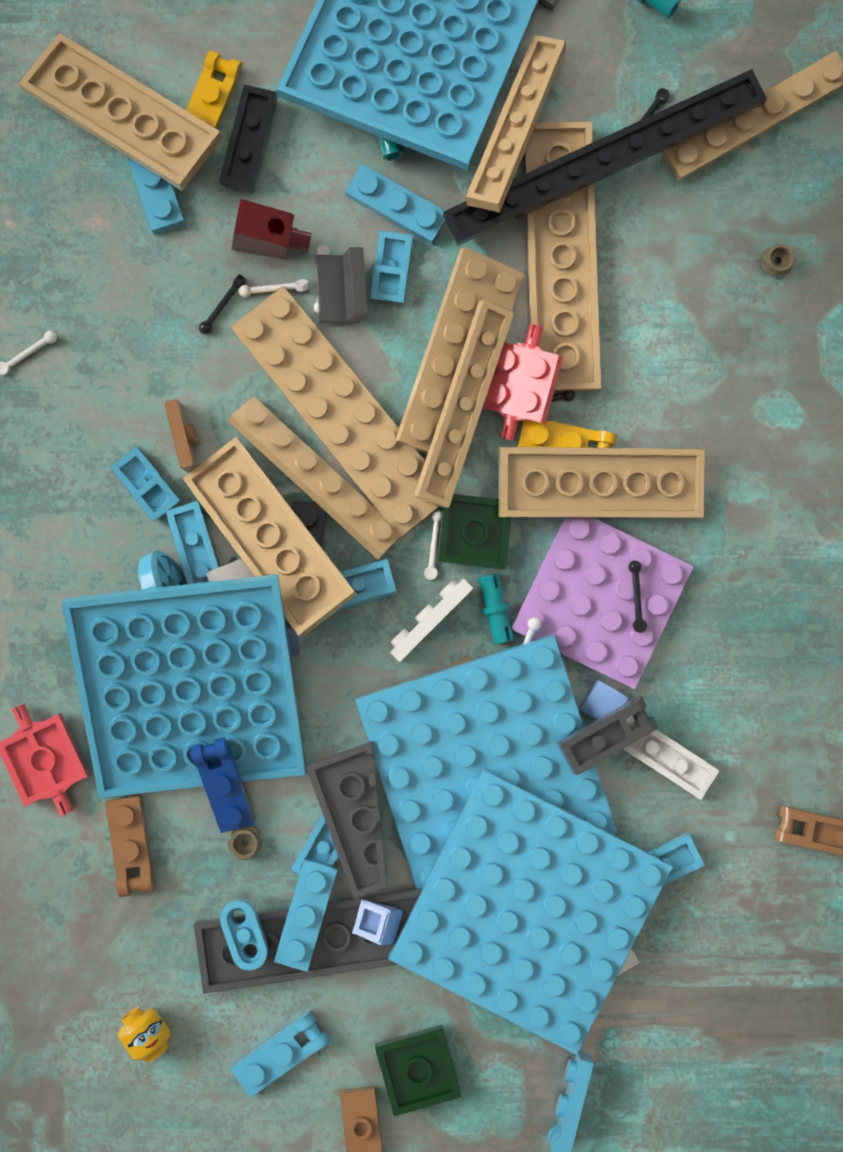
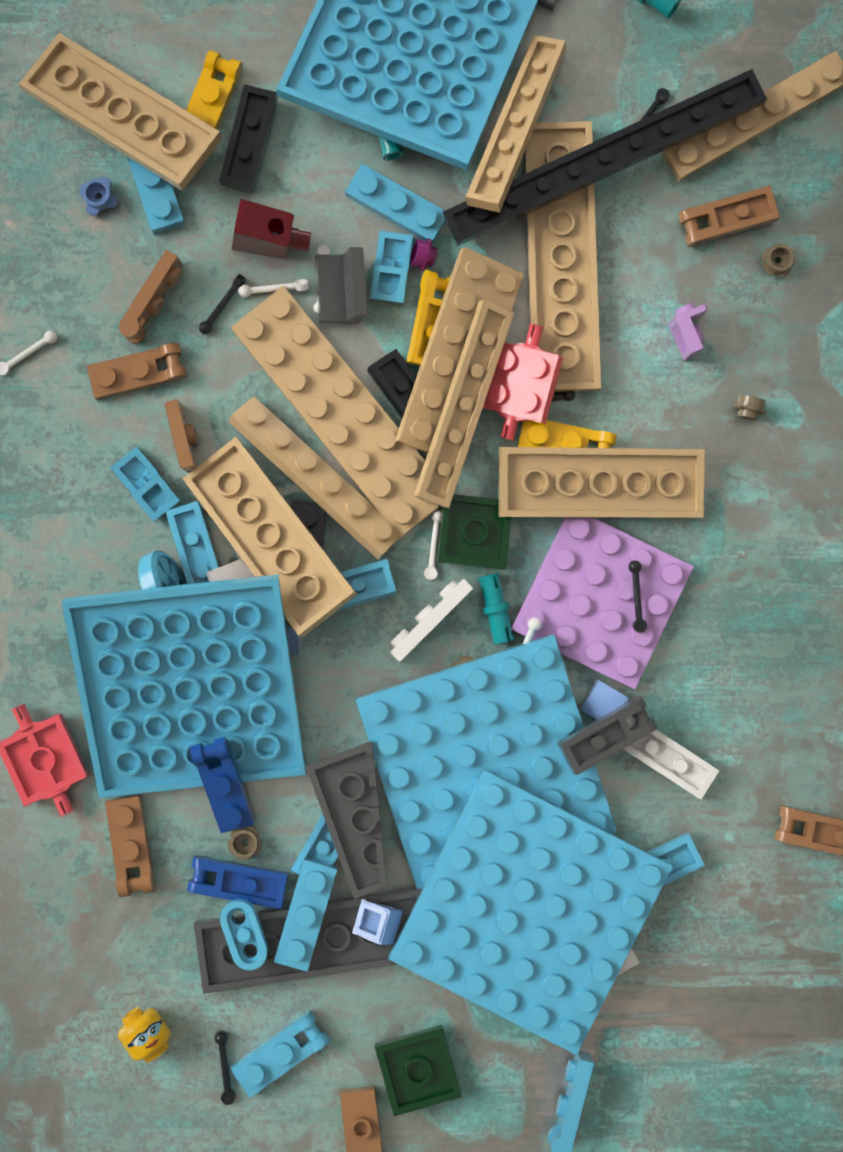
(94, 187): none -> medium blue plate
(136, 371): none -> medium nougat plate
(150, 297): none -> medium nougat plate
(228, 1095): none -> black hinge
(238, 881): none -> blue plate
(394, 379): none -> black plate
(423, 254): none -> magenta plate
(426, 315): none -> yellow plate
(686, 335): none -> lavender bracket
(730, 215): none -> medium nougat plate
(750, 407): none -> dark tan plate

